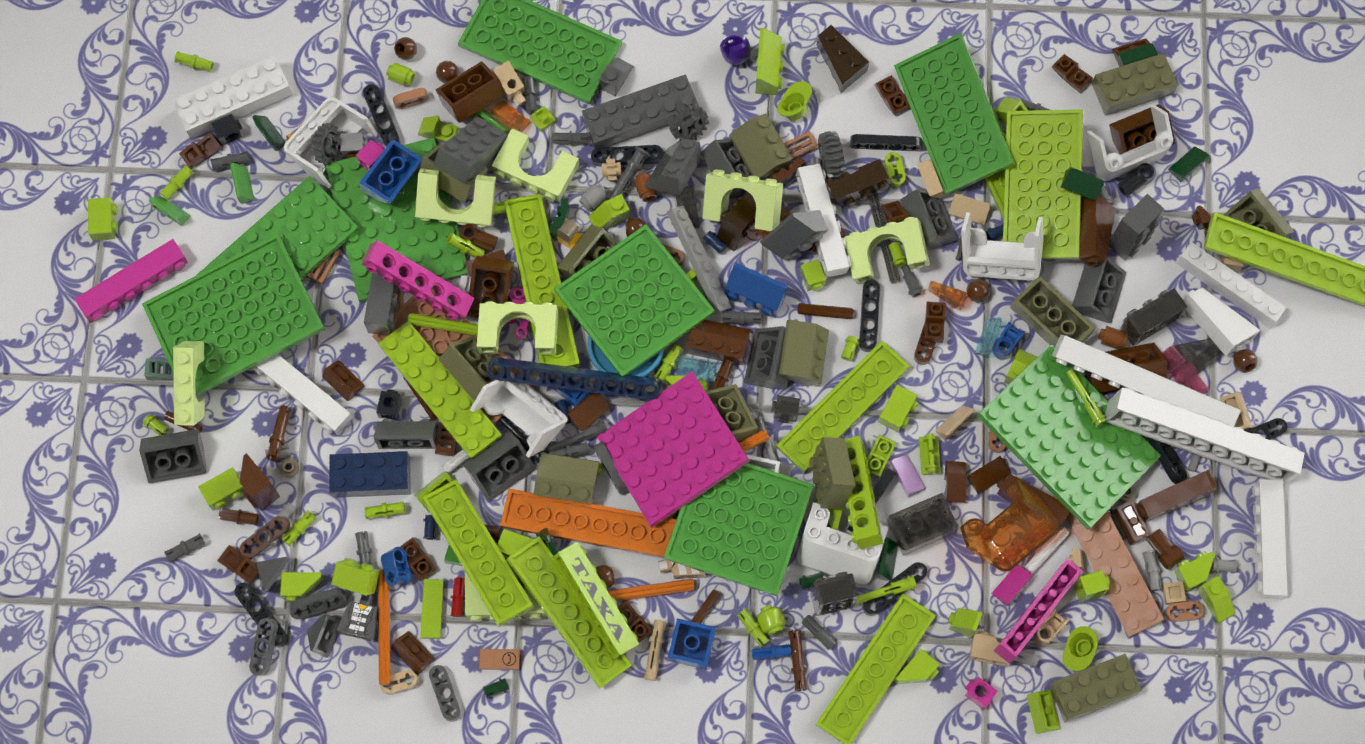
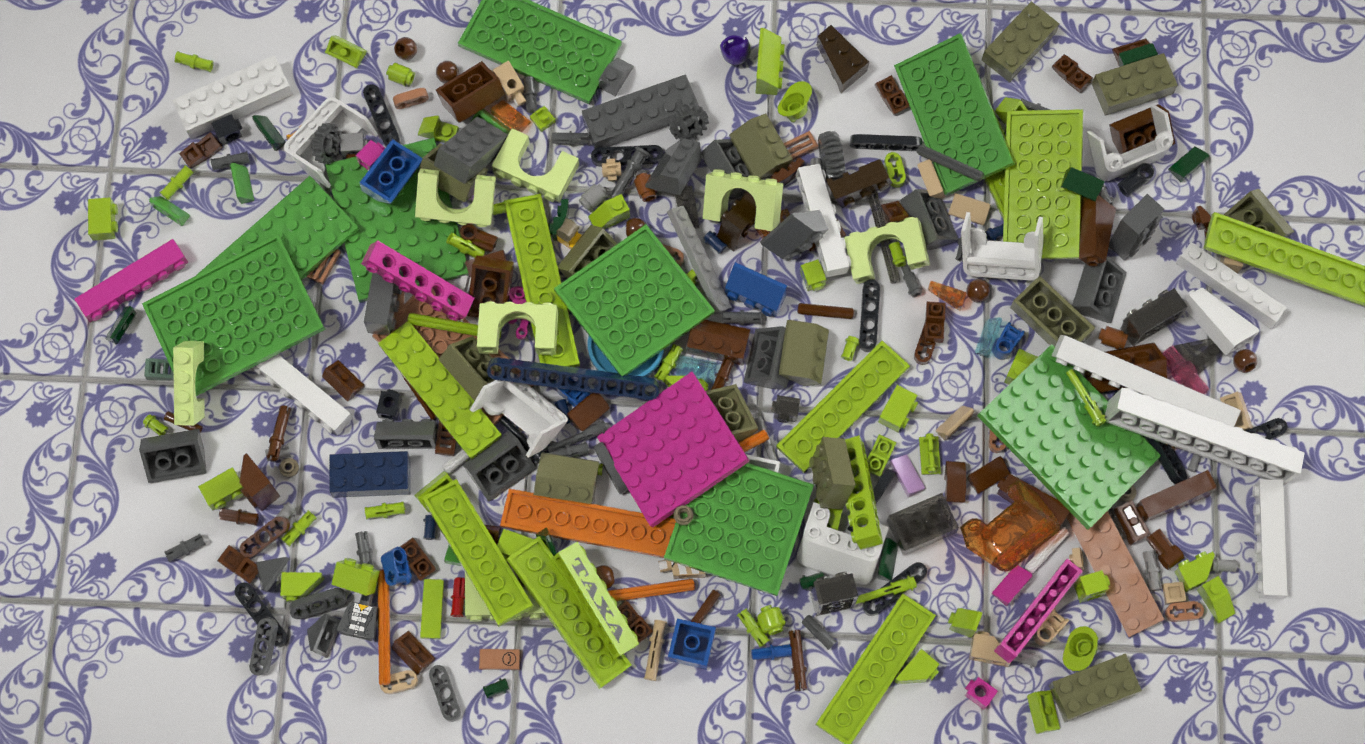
(121, 325): none -> dark green slope
(345, 51): none -> lime slope
(683, 509): none -> dark tan plate
(950, 163): none -> dark grey axle
(1020, 41): none -> olive brick

